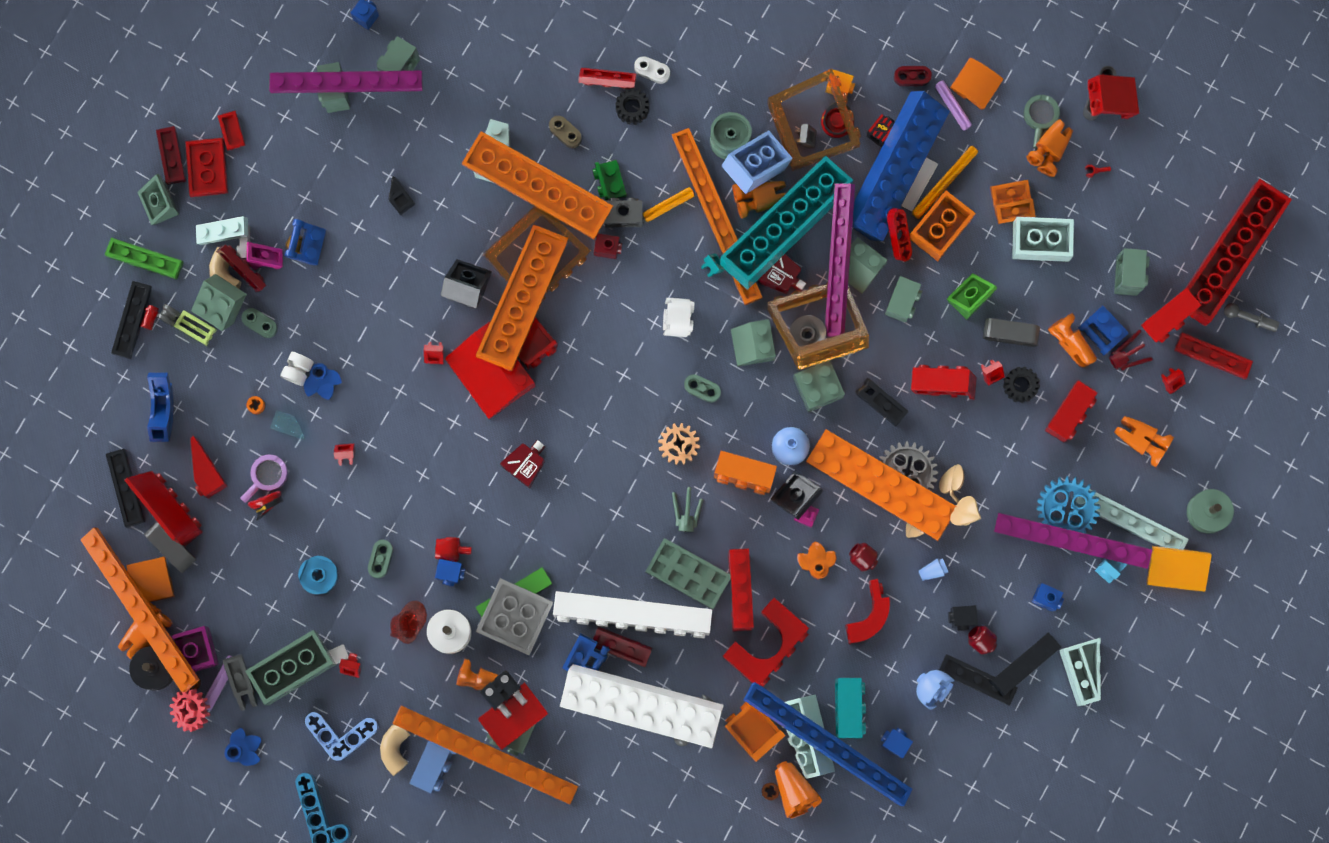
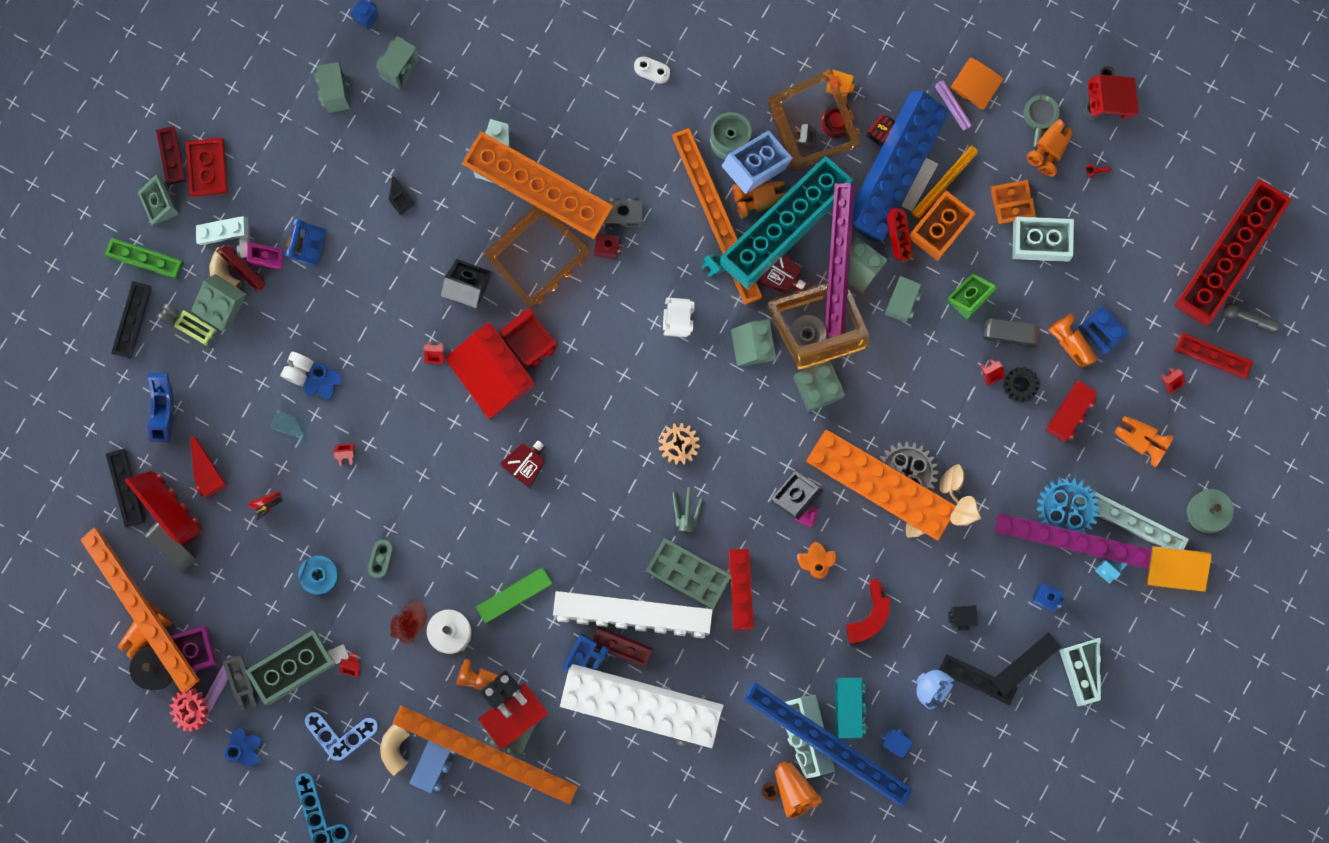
(149, 318): red pin -> none
(152, 578): orange slope -> none
(231, 130): red tile -> none
(250, 403): orange bush -> none
(259, 322): sand green plate -> none
(267, 474): piece -> none
(346, 81): magenta plate -> none
(449, 572): blue brick -> none
(450, 549): red piece -> none
(514, 616): light grey plate -> none
(522, 297): orange plate -> none
(565, 131): dark tan plate -> none
(607, 78): red plate -> none
(610, 180): green bracket -> none
(632, 95): black tyre -> none
(668, 204): light orange axle -> none
(702, 388): sand green plate -> none
(744, 472): orange brick -> none
(753, 731): orange panel -> none
(790, 446): light blue cylinder -> none
(791, 632): red arch -> none
(863, 556): dark red head -> none
(882, 402): black plate -> none
(911, 74): dark red plate -> none
(933, 570): light blue cone -> none
(943, 381): red wedge -> none
(982, 639): dark red head -> none
(1120, 359): dark red plant -> none
(1131, 272): sand green brick -> none
(1172, 316): red wedge -> none

